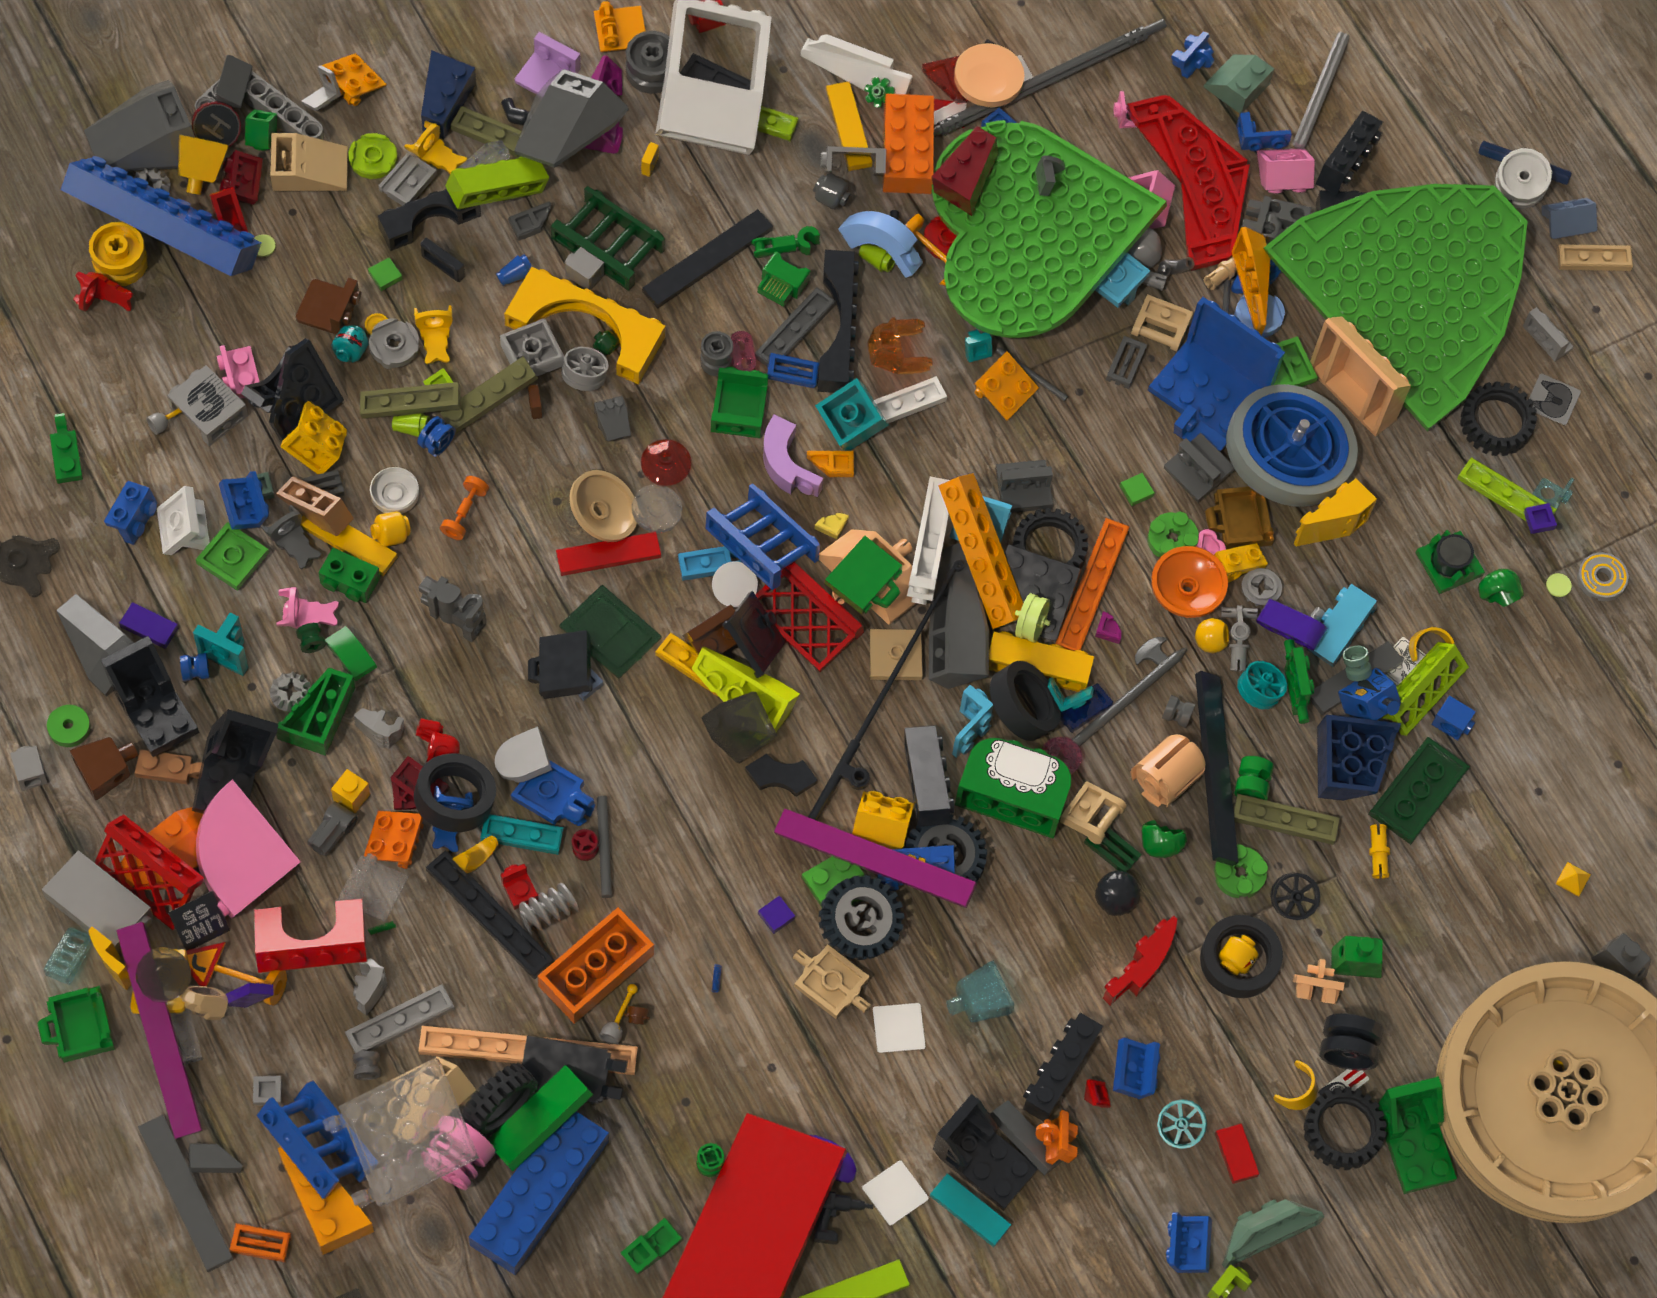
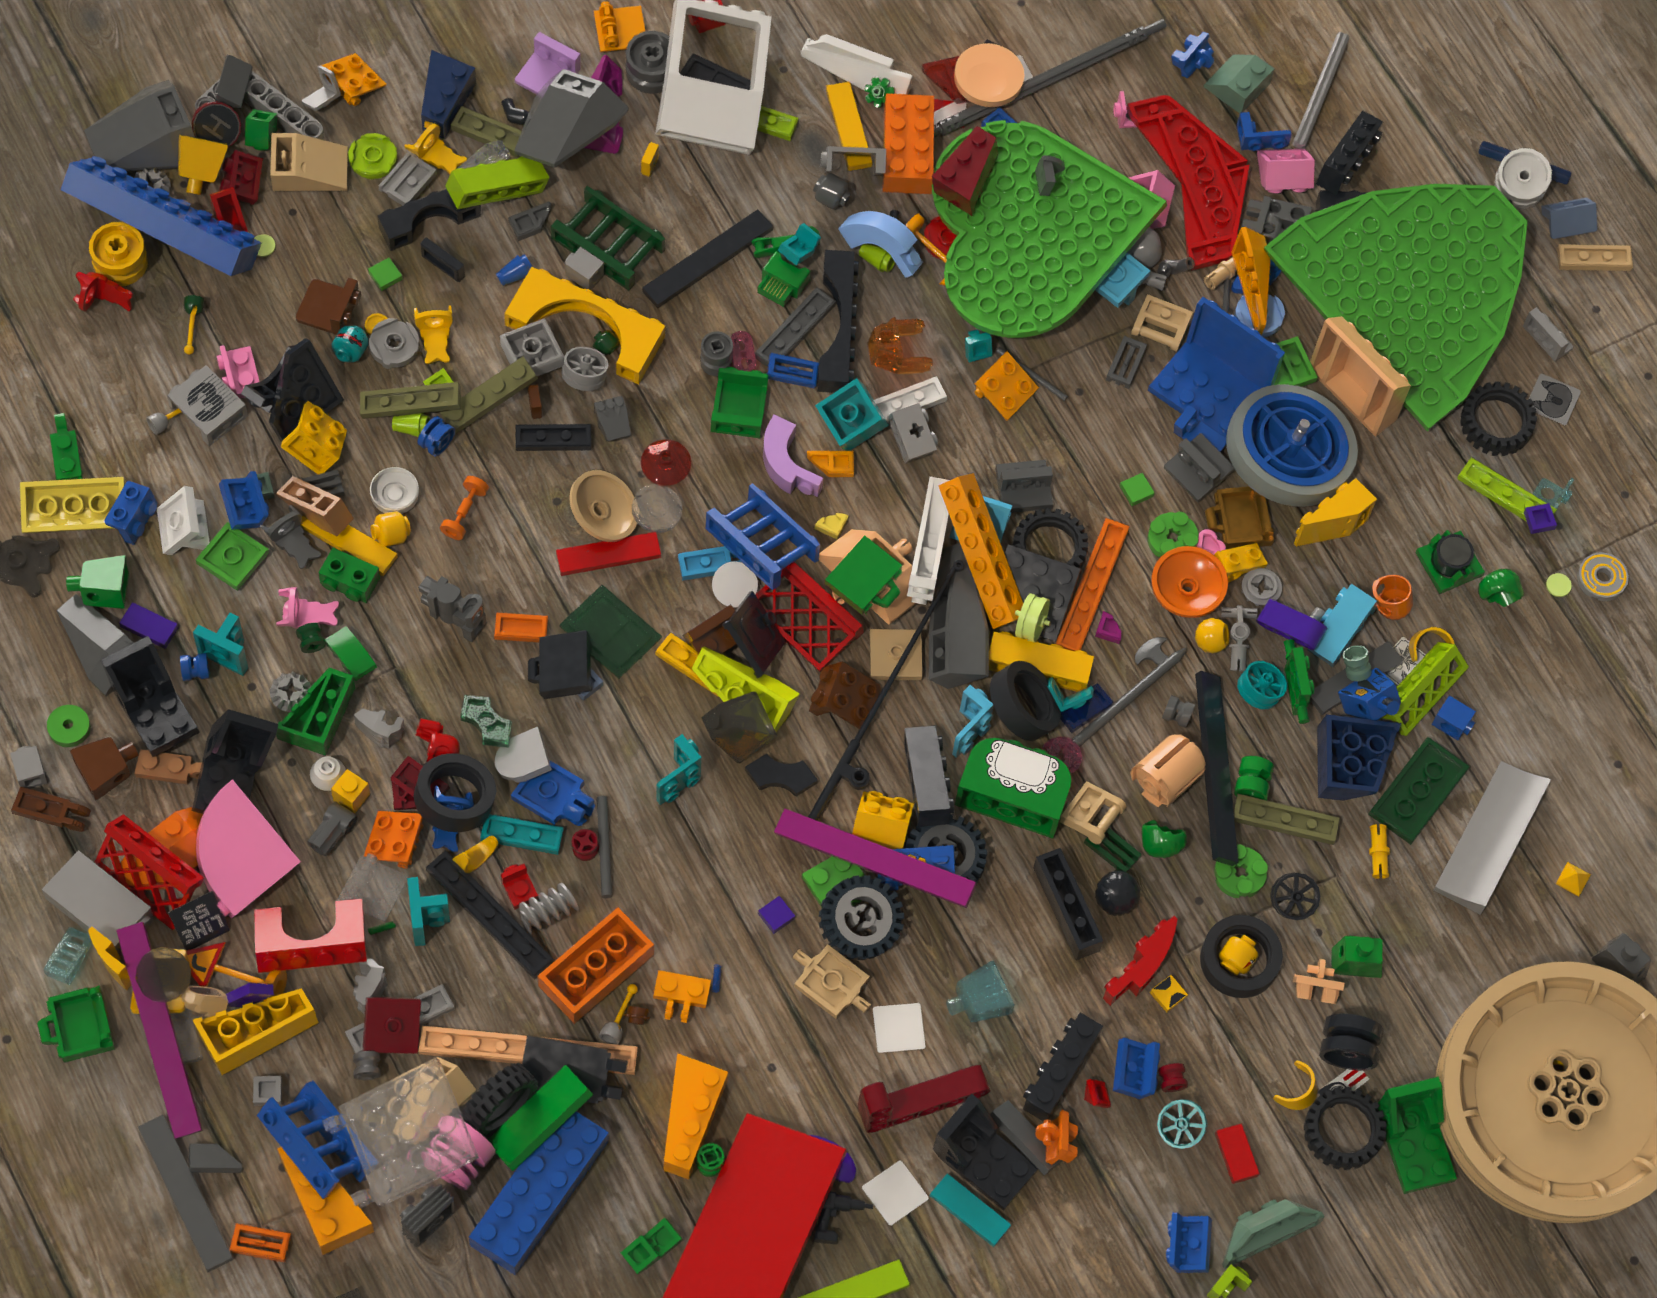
(48, 809): none -> reddish brown hinge
(68, 504): none -> light yellow slope
(102, 582): none -> torso
(193, 306): none -> hinge
(254, 1029): none -> yellow wedge
(326, 772): none -> white cone
(391, 1025): none -> dark red plate
(426, 911): none -> teal bracket
(427, 1215): none -> dark grey brick
(493, 728): none -> clear green tile
(520, 627): none -> orange tile
(553, 437): none -> black tile
(682, 990): none -> light orange hinge
(685, 776): none -> teal bracket
(693, 1106): none -> light orange wedge
(800, 245): none -> teal bracket
(844, 693): none -> reddish brown bracket
(886, 1110): none -> dark red beam
(912, 446): none -> light grey brick
(1068, 904): none -> black brick
(1168, 993): none -> yellow tile
(1173, 1077): none -> dark red wheel
(1395, 597): none -> orange helmet
(1491, 837): none -> light grey arch

